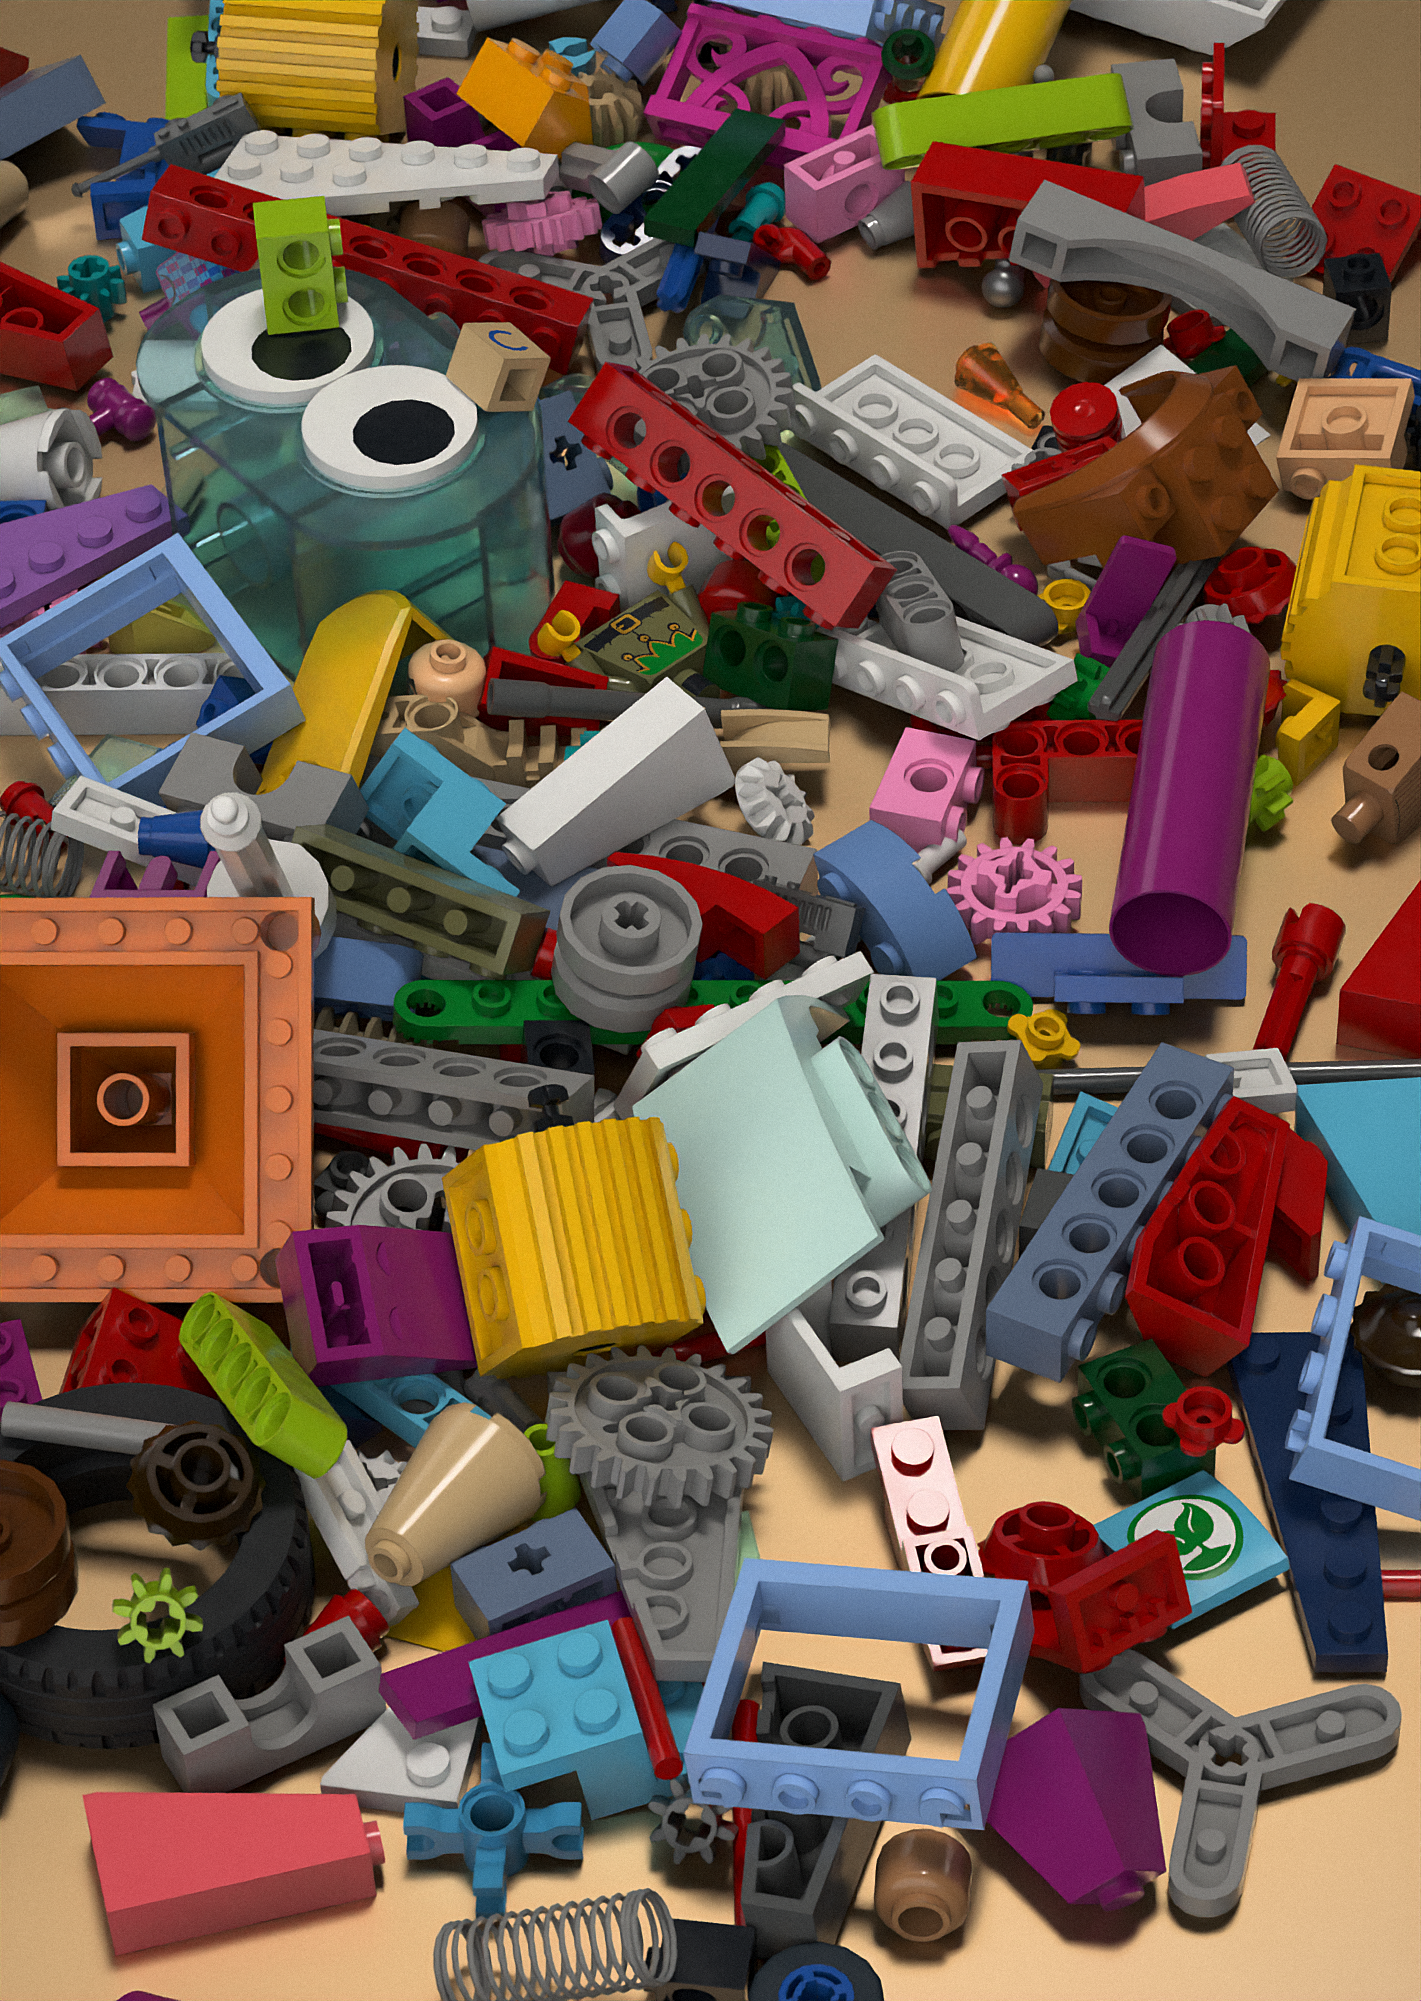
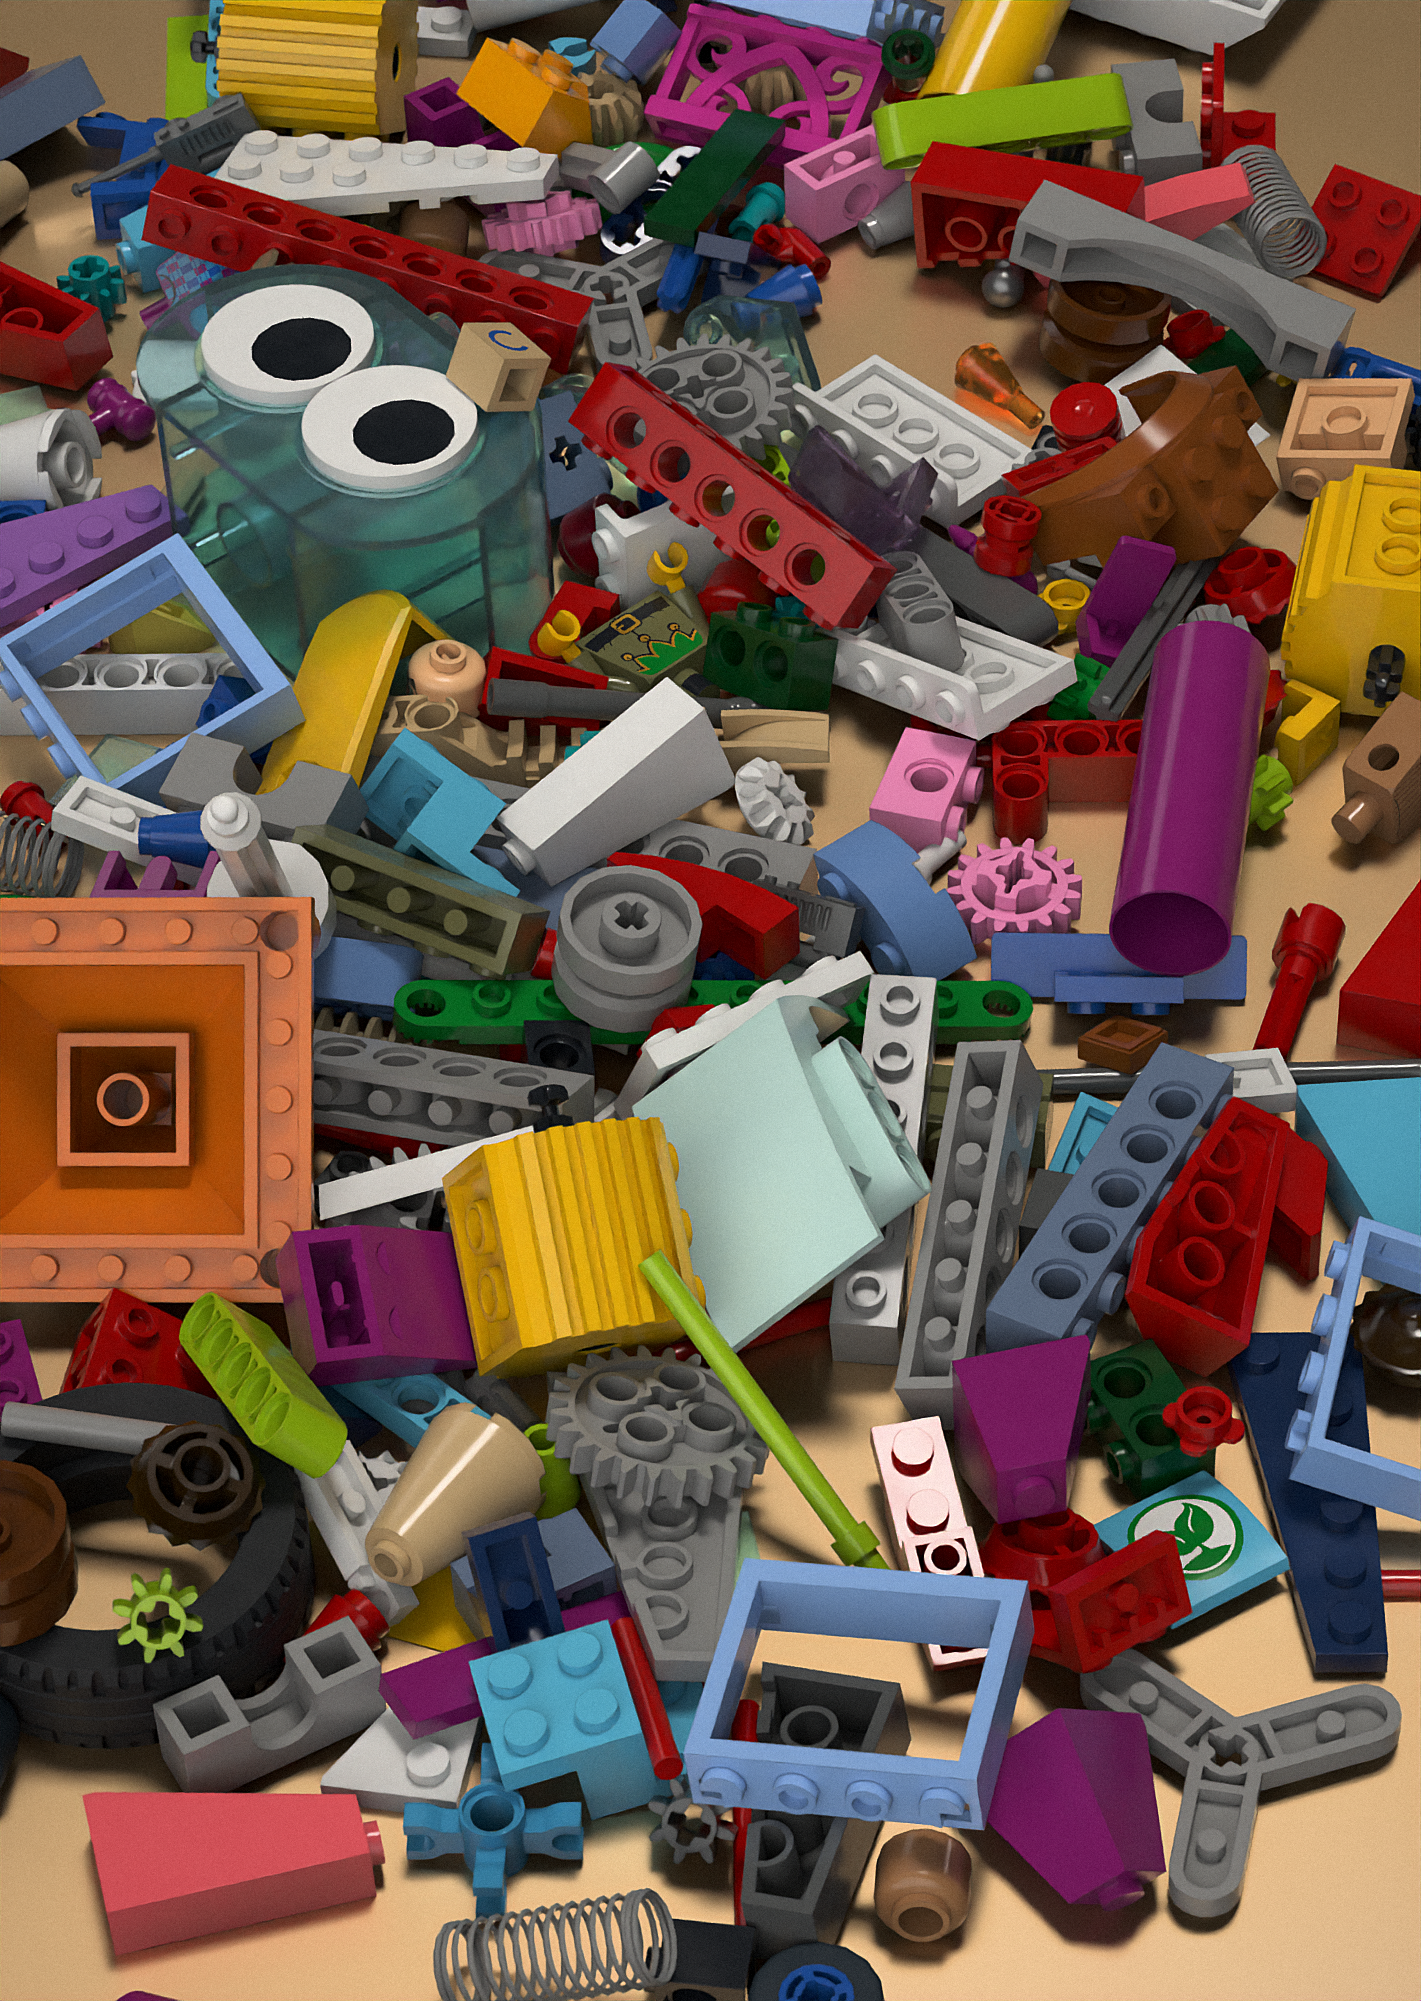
(297, 264): lime brick -> none
(397, 1179): none -> white sticker
(512, 1583): none -> dark blue slope
(791, 285): none -> blue cone
(833, 1401): white panel -> none
(847, 495): none -> clear purple bracket
(853, 1541): none -> lime bar
(1008, 527): none -> red wheel
(1022, 1425): none -> magenta slope
(1045, 1038): yellow plate -> none
(1121, 1044): none -> dark orange tile
(1364, 285): black brick -> none

